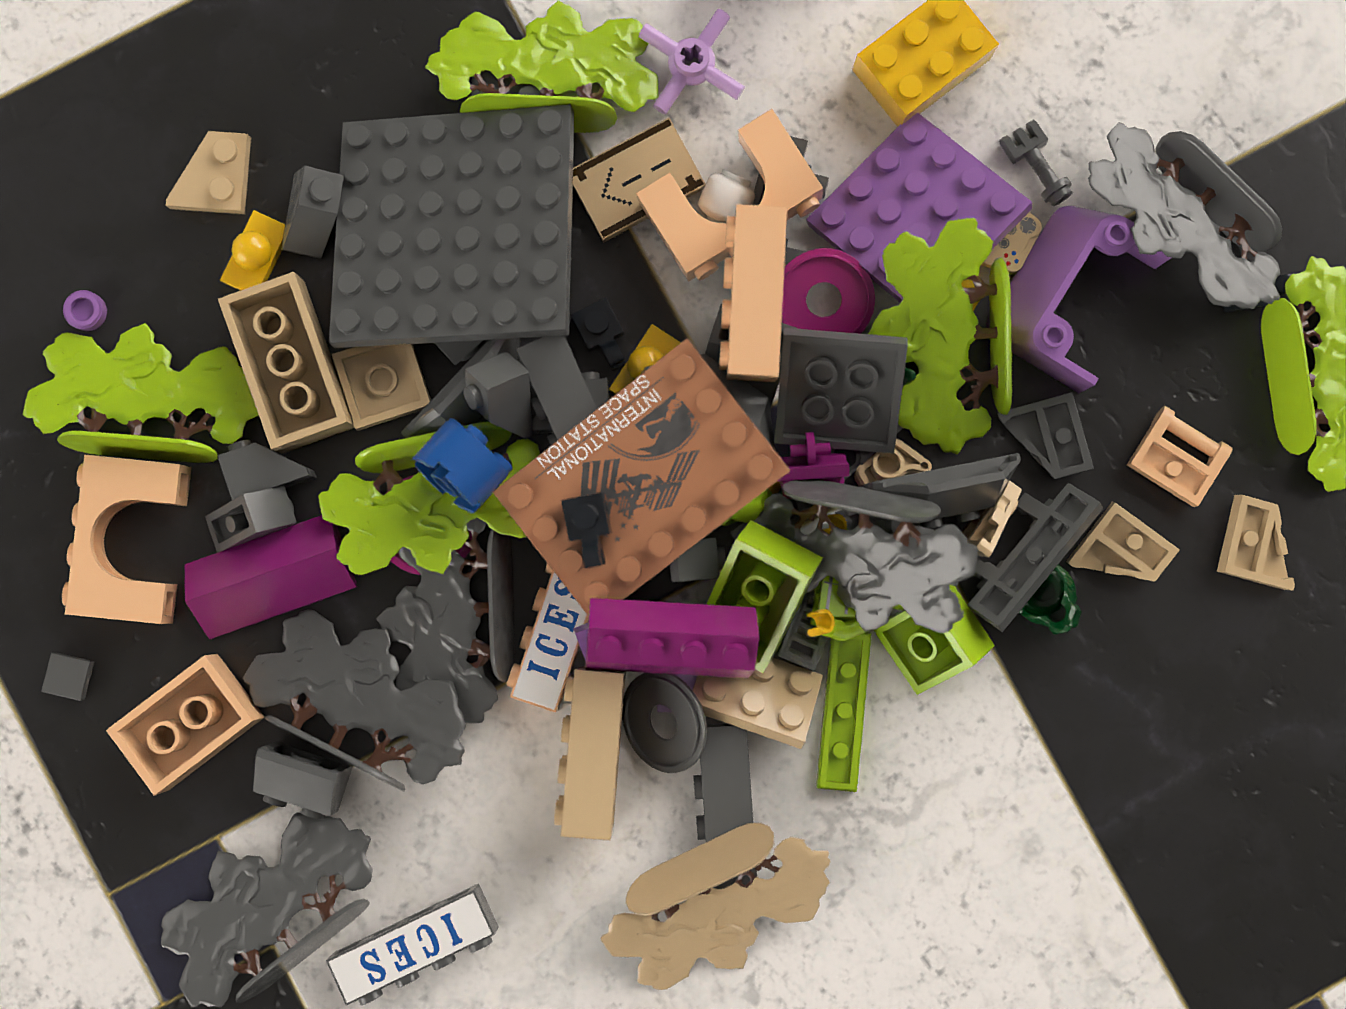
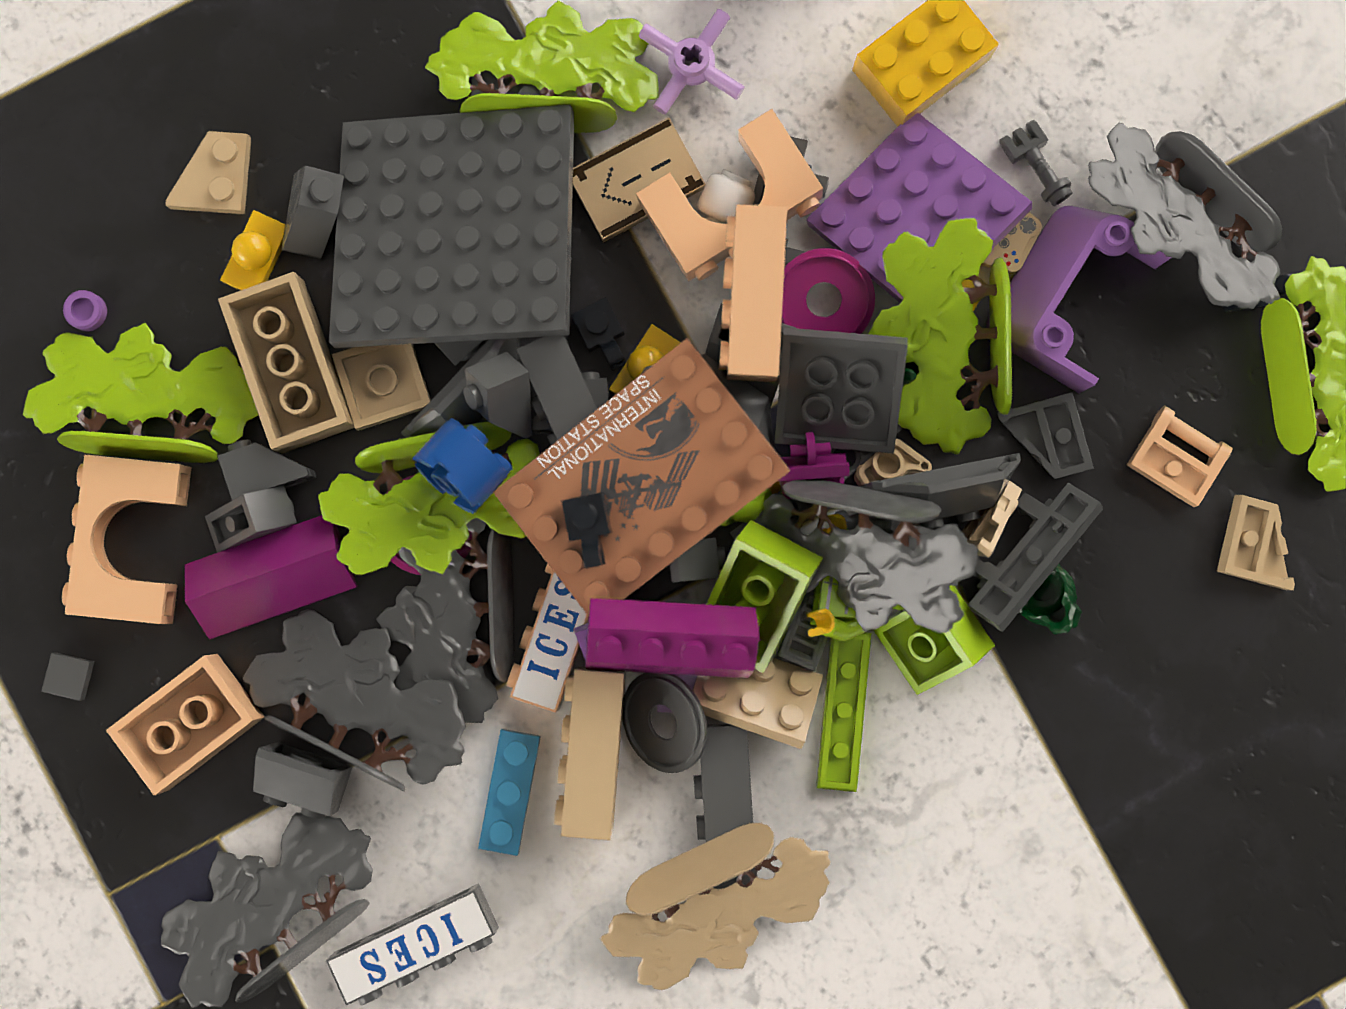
(509, 792): none -> dark azure plate
(1123, 547): tan wing -> none

